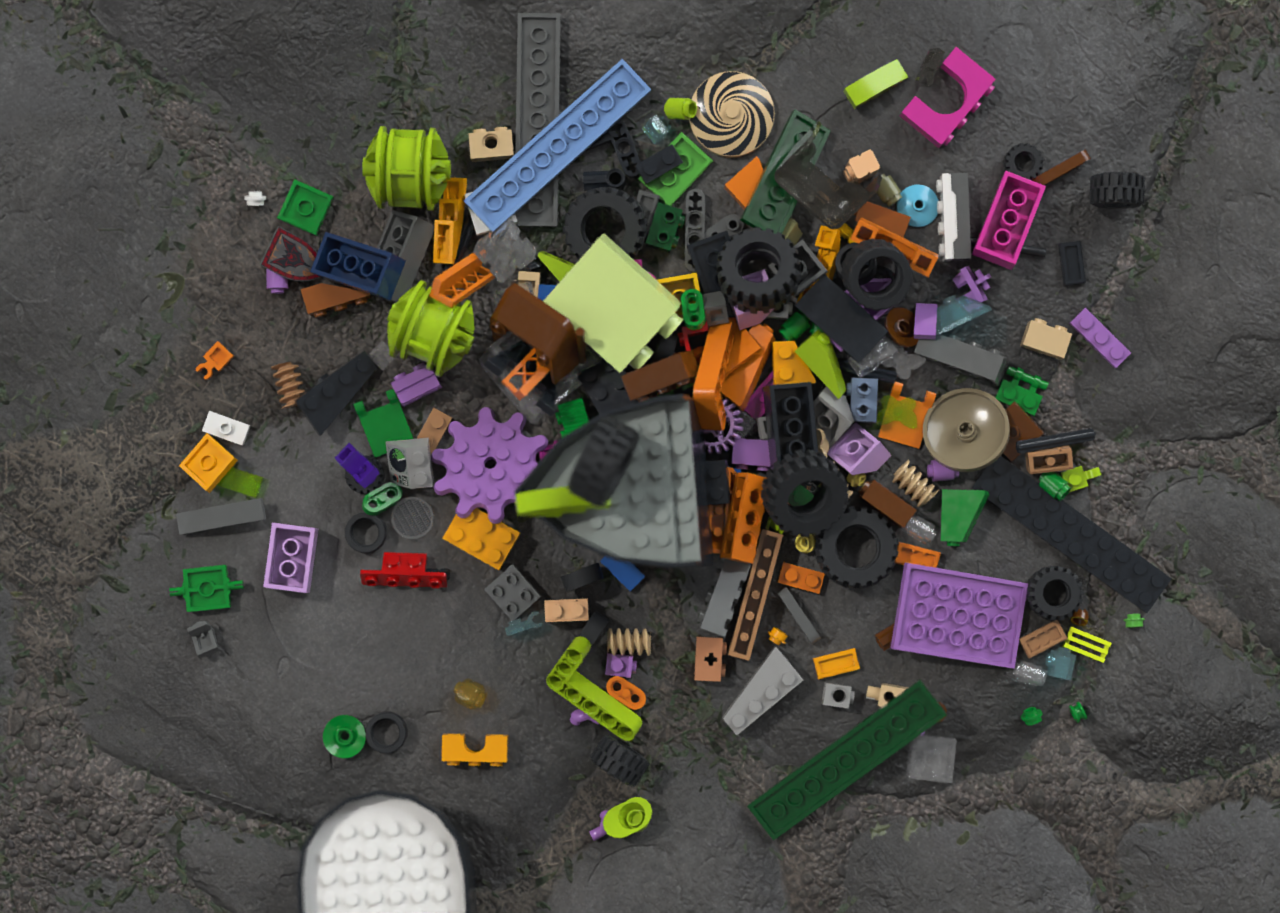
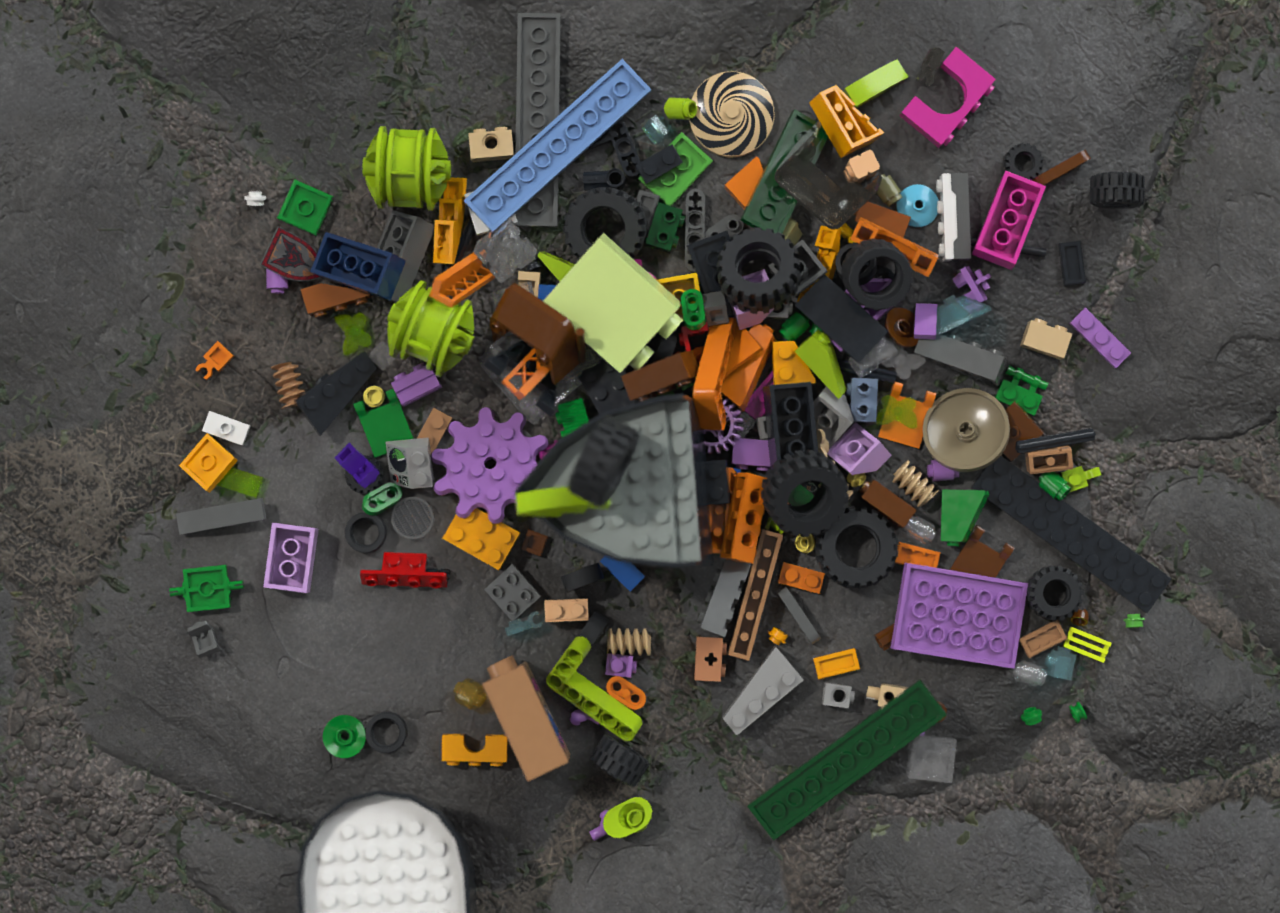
(353, 331): none -> clear neon green animal
(374, 396): none -> light yellow plate
(525, 717): none -> medium nougat brick
(534, 542): none -> reddish brown tile
(843, 122): none -> light orange wedge
(979, 558): none -> reddish brown flag

